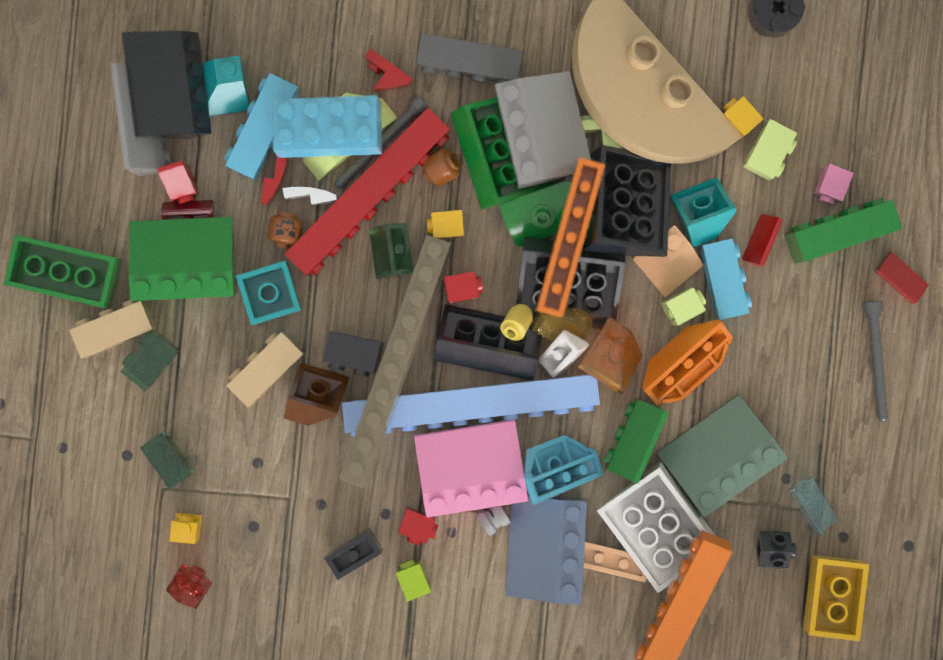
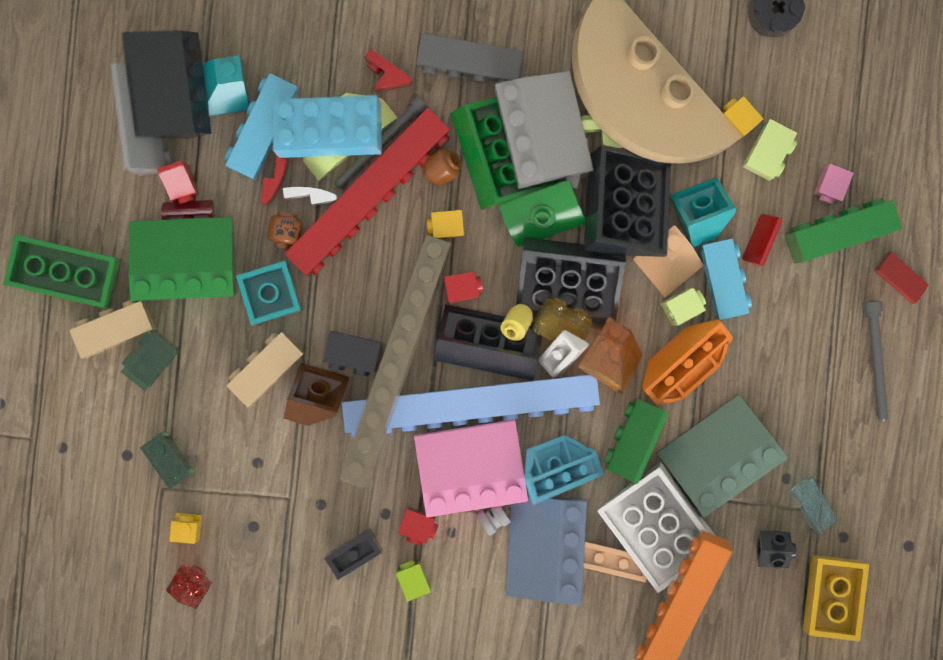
(391, 250): clear green brick -> none
(570, 237): orange brick -> none

